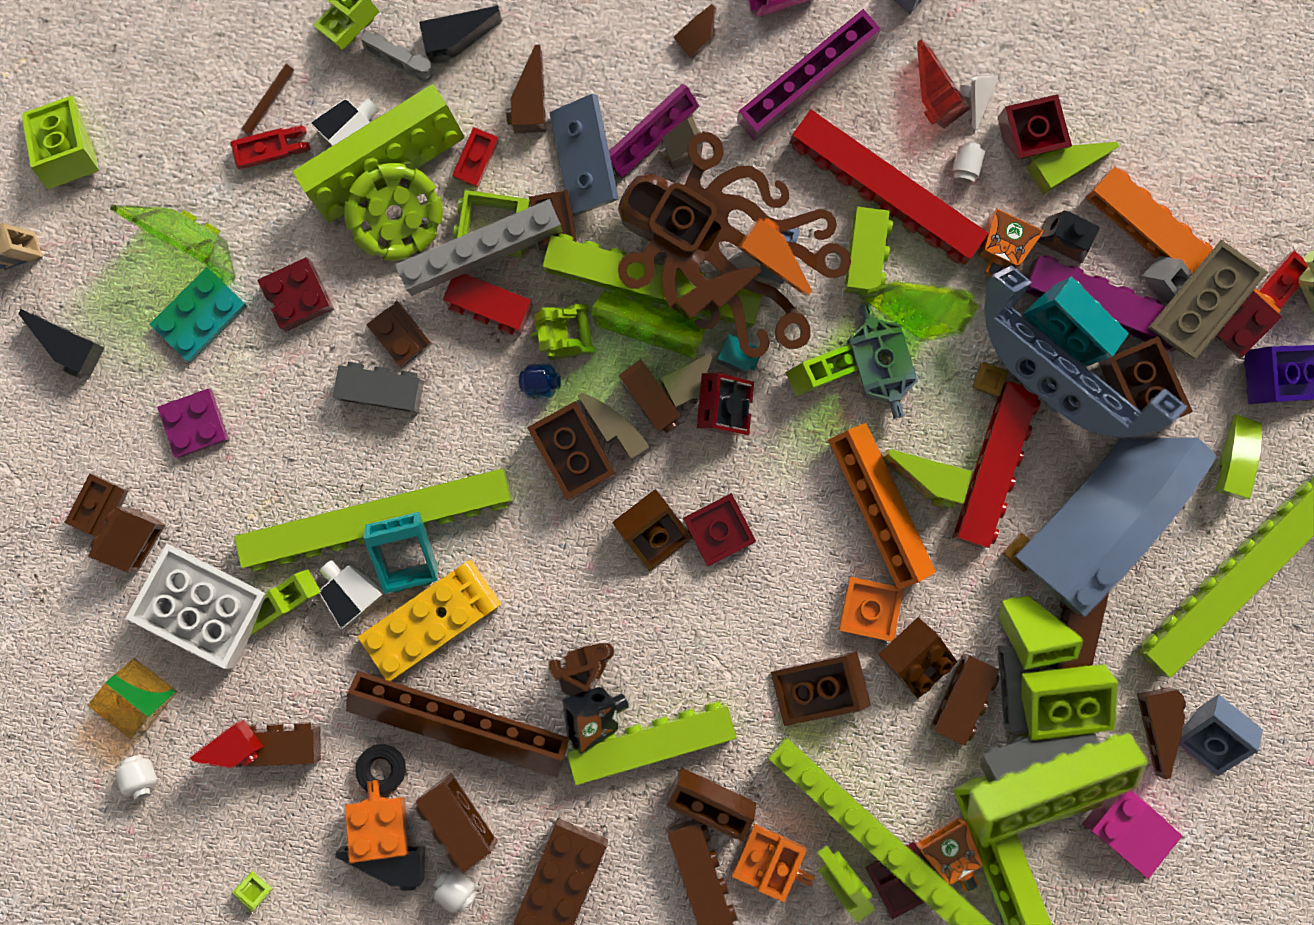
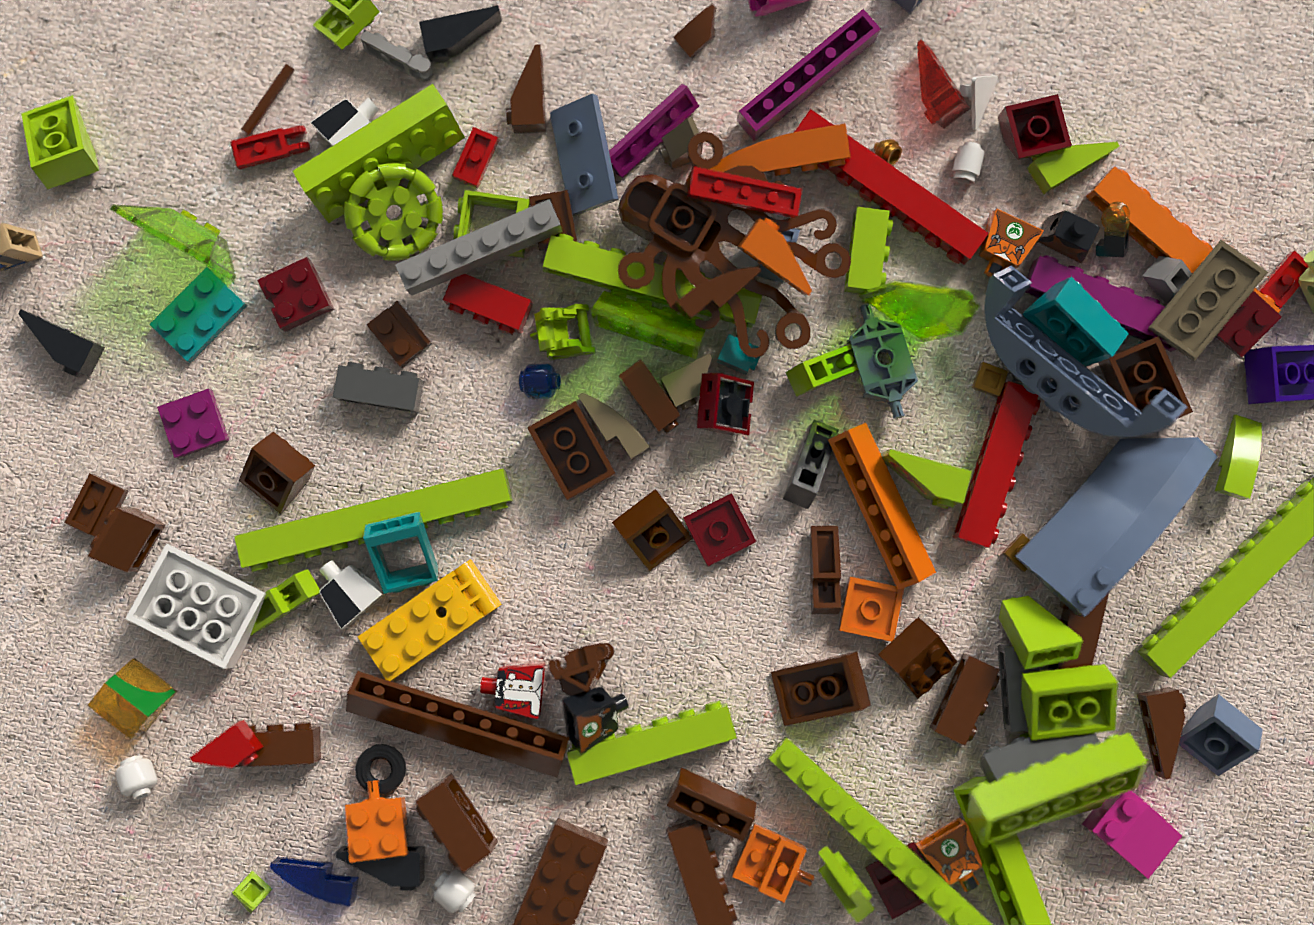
(276, 472): none -> reddish brown slope
(317, 879): none -> clear blue slope
(517, 689): none -> torso
(744, 192): none -> red plate
(793, 150): none -> orange slope
(810, 465): none -> black slope
(825, 570): none -> reddish brown slope
(888, 150): none -> pearl gold plate
(1116, 233): none -> leg

